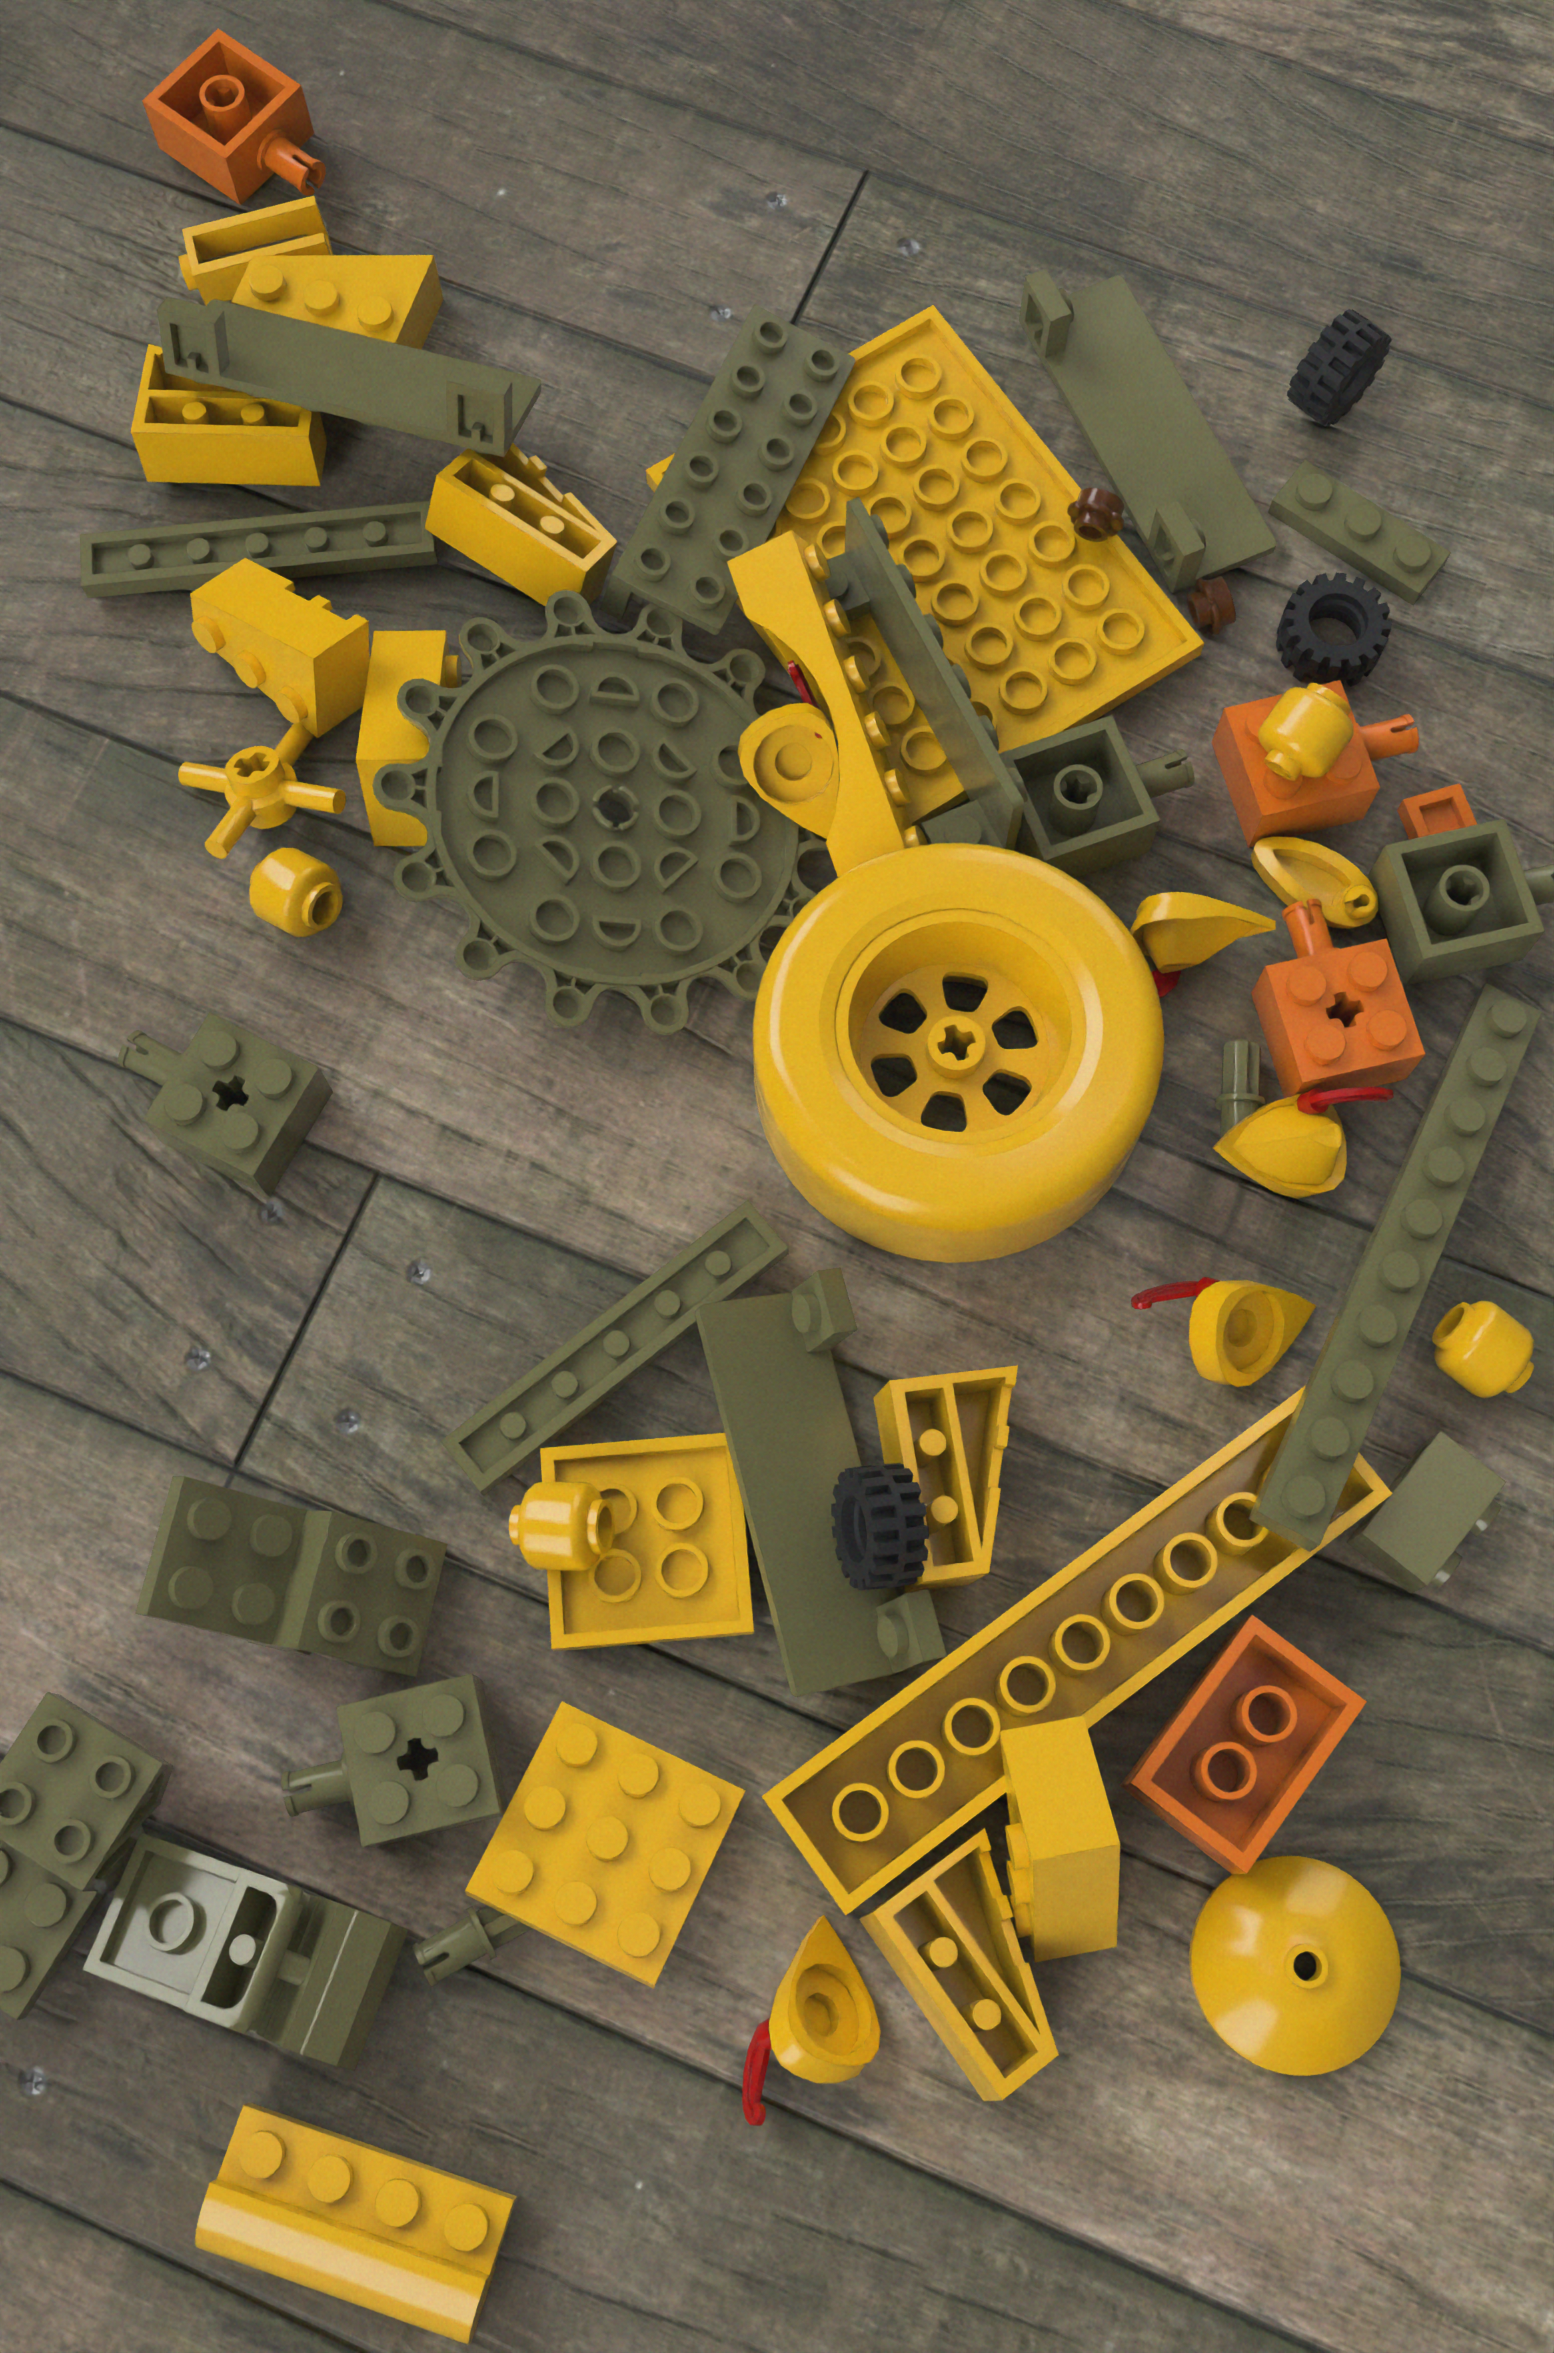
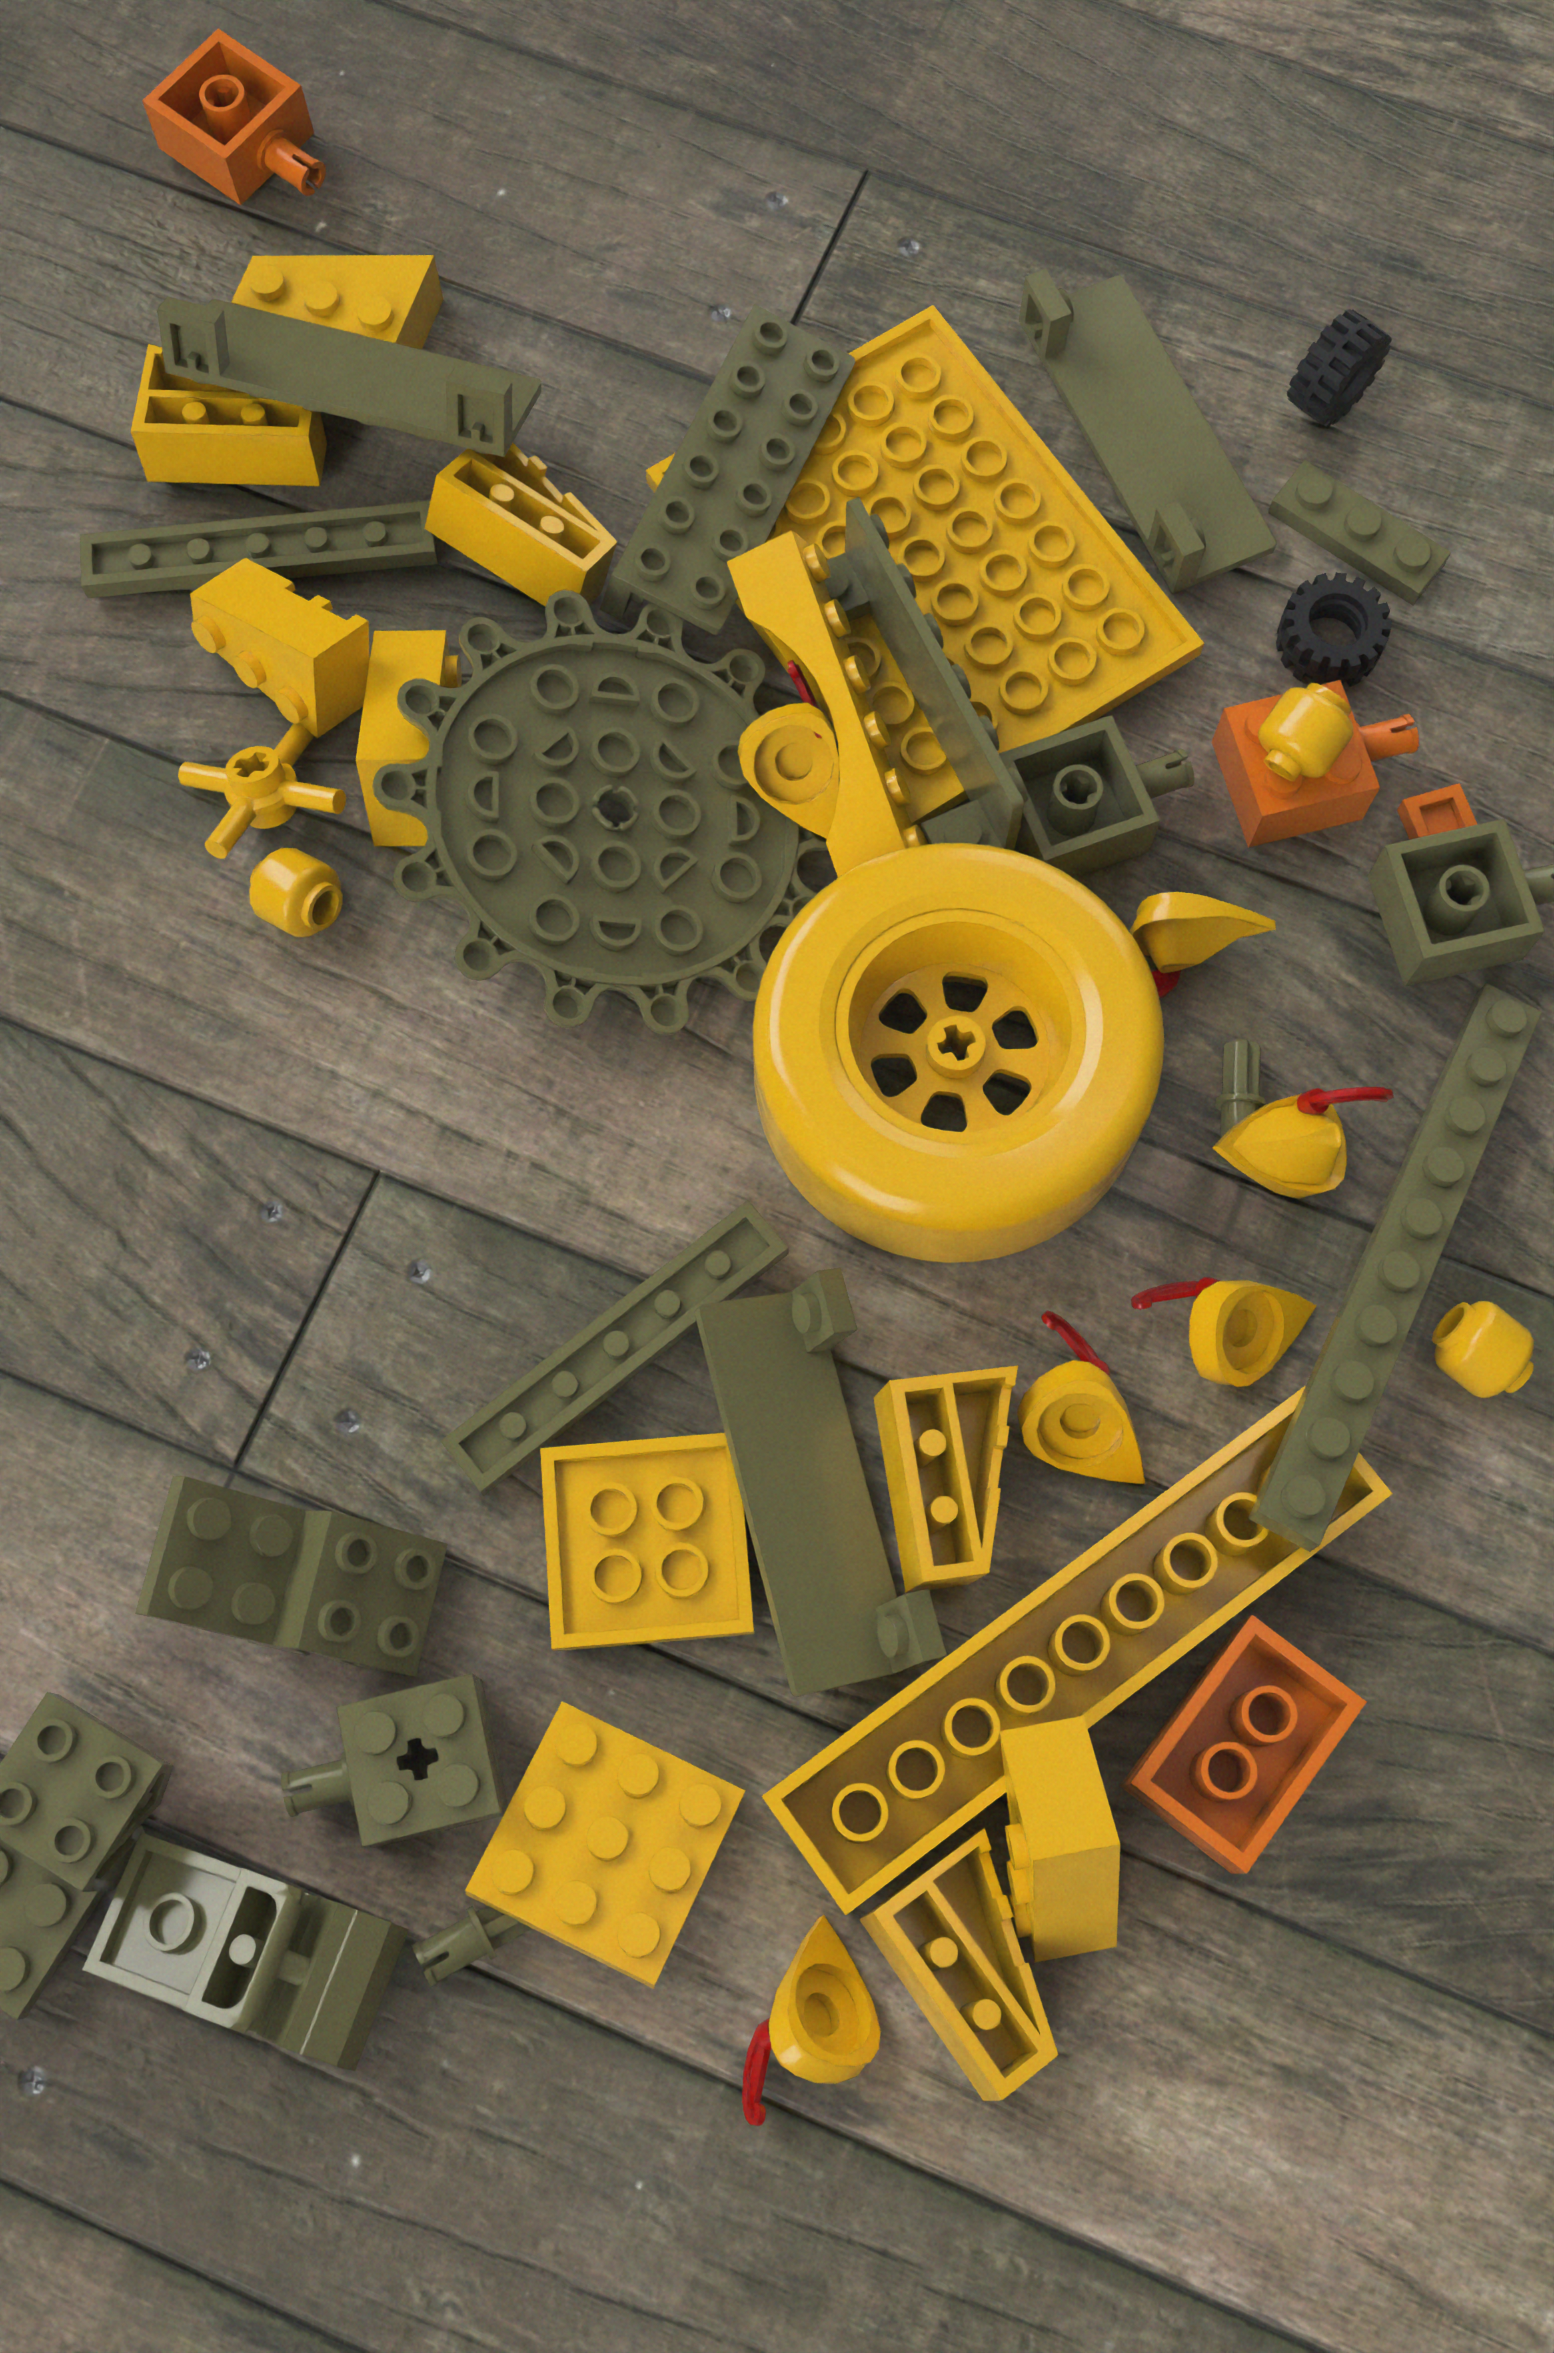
(201, 1093): olive brick -> none
(223, 248): yellow window -> none
(355, 2222): yellow brick -> none
(562, 1526): yellow head -> none
(879, 1526): black tyre -> none
(1079, 1417): none -> yellow piece
(1096, 514): reddish brown plate -> none
(1211, 605): reddish brown plate -> none
(1247, 1976): yellow dish -> none
(1309, 870): yellow arm -> none
(1335, 1011): orange brick -> none
(1429, 1514): olive brick -> none

